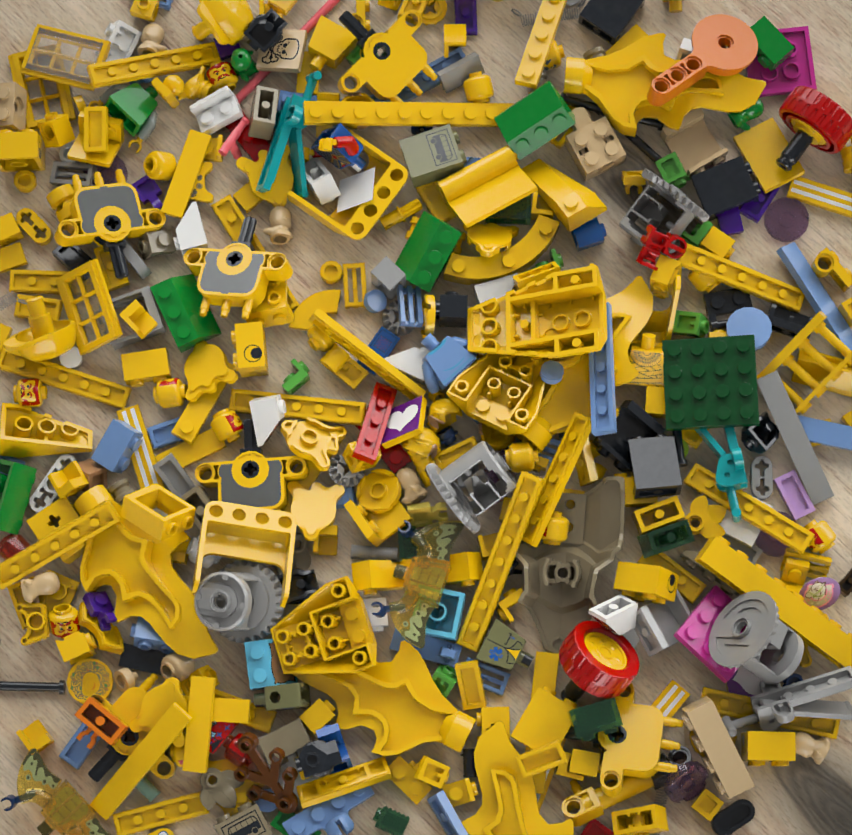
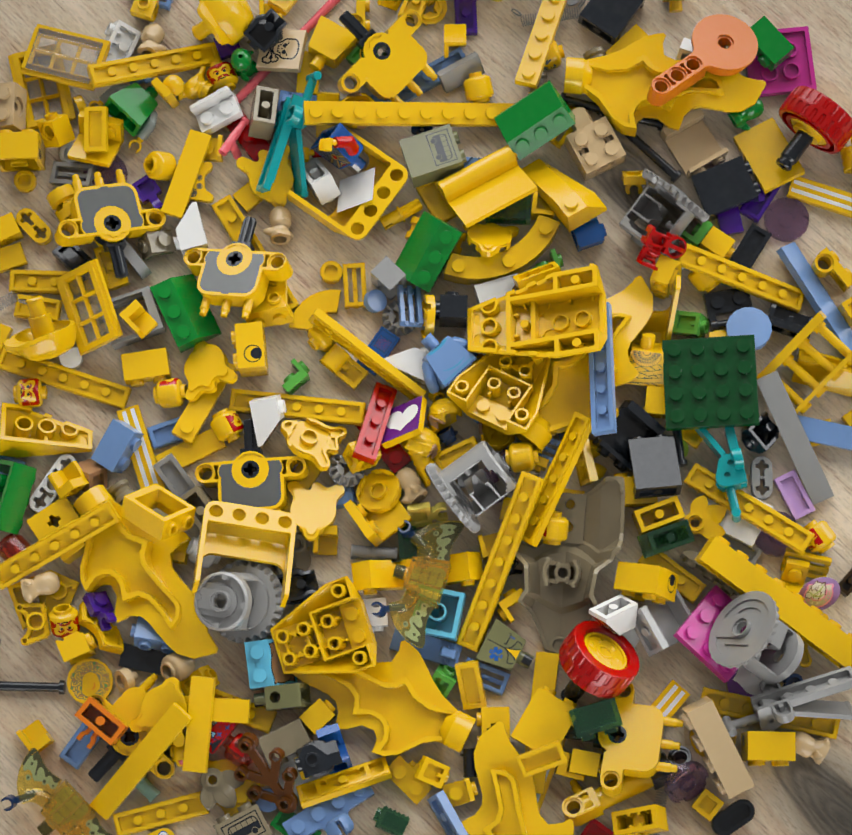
(551, 372): medium blue tile -> none
(673, 170): bright green bracket -> none
(751, 246): none -> black tile

